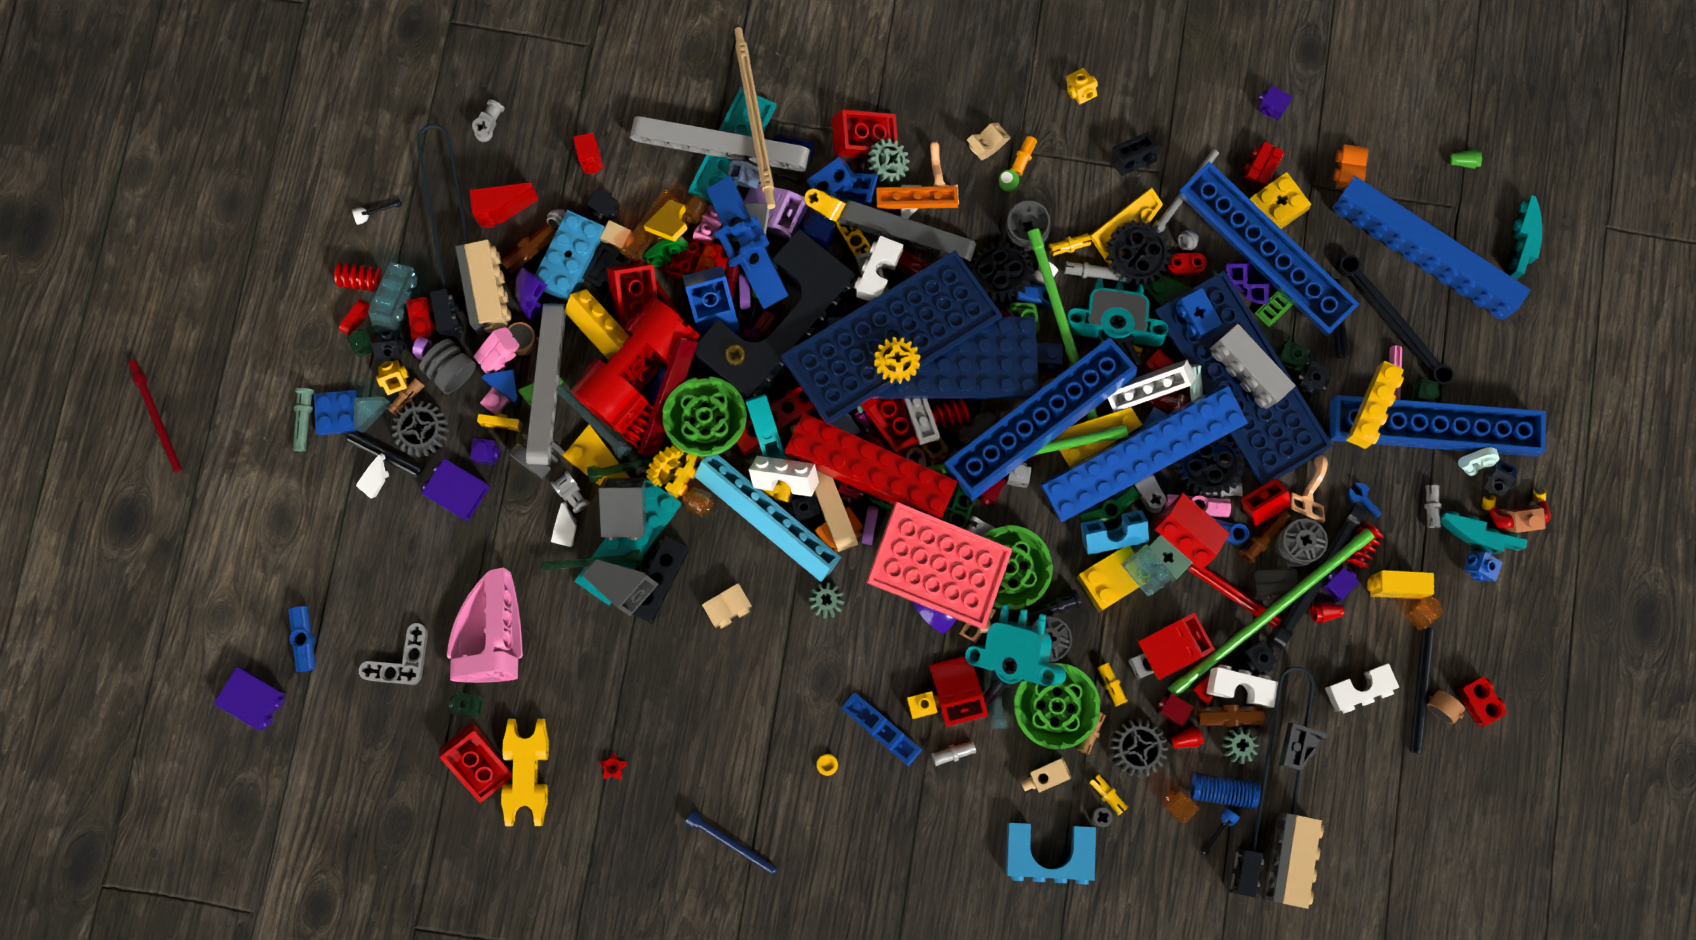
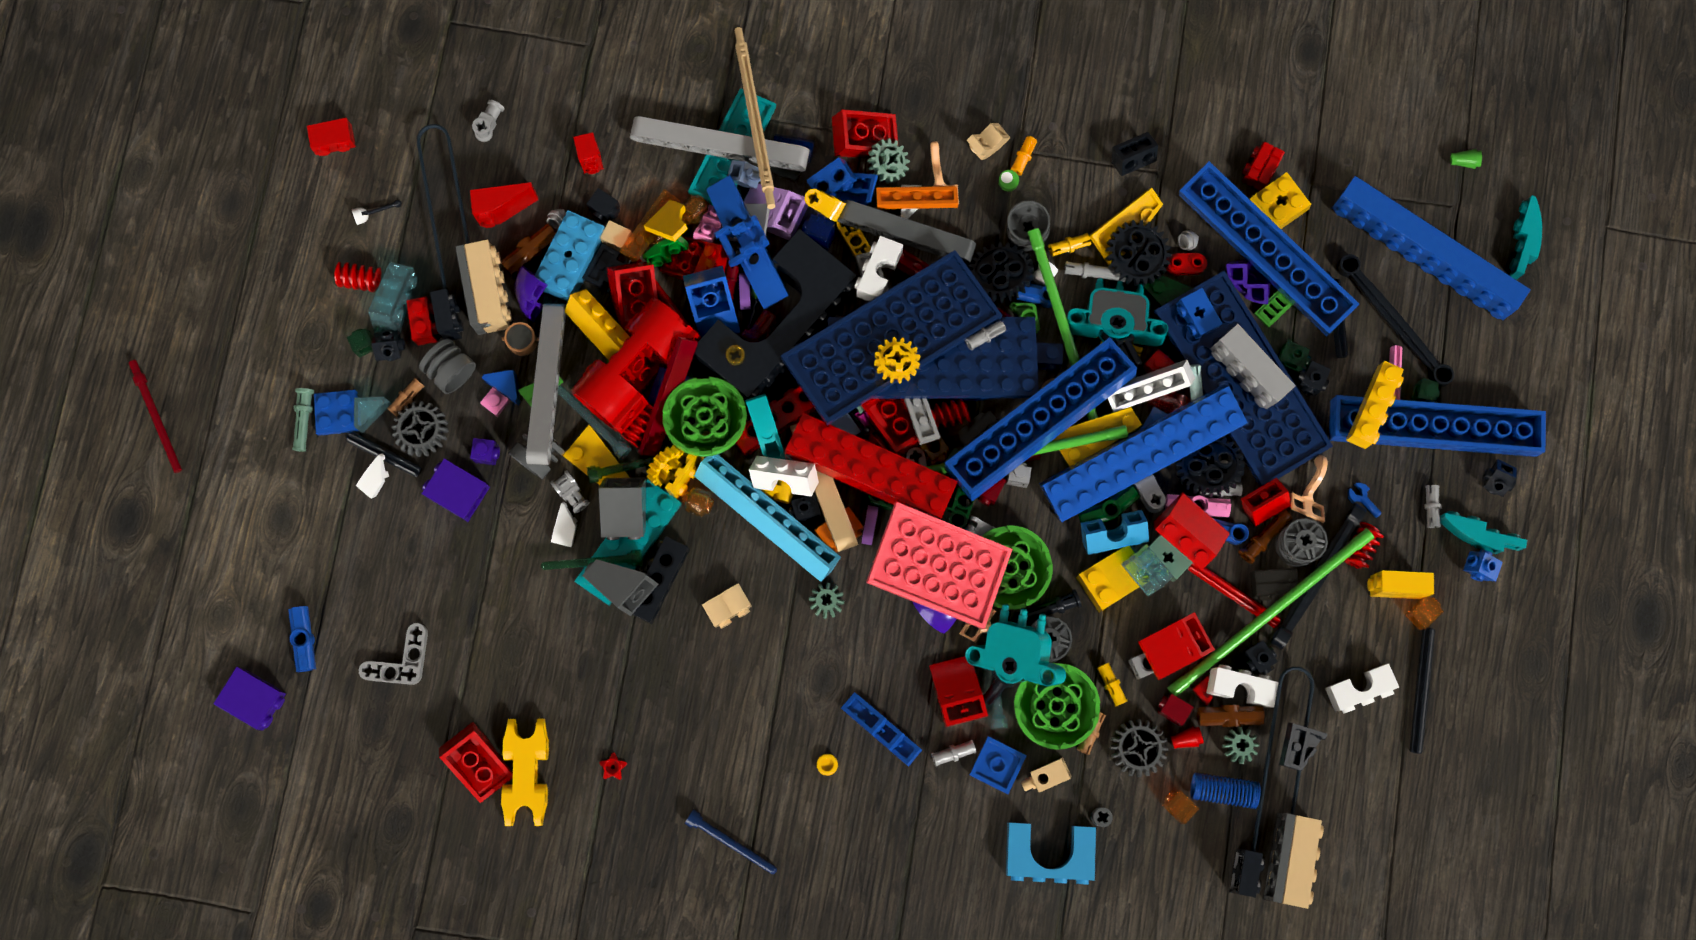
(331, 136): none -> red brick
(354, 317): red beam -> none
(392, 377): yellow brick -> none
(421, 347): medium lavender beam -> none
(473, 707): clear green brick -> none
(487, 632): bright pink panel -> none
(497, 351): bright pink brick -> none
(500, 421): yellow plate -> none
(849, 495): dark red brick -> none
(923, 705): yellow brick -> none
(985, 335): none -> light grey axle
(997, 765): none -> blue plate
(1081, 86): yellow brick -> none
(1108, 794): yellow pin -> none
(1178, 200): light grey bar -> none
(1228, 819): hinge -> none
(1274, 102): dark purple brick -> none
(1325, 612): red cone -> none
(1340, 583): dark purple brick -> none
(1351, 163): orange brick -> none
(1445, 707): medium nougat piece -> none
(1477, 460): light aqua plate -> none
(1477, 705): red brick -> none
(1522, 517): torso -> none

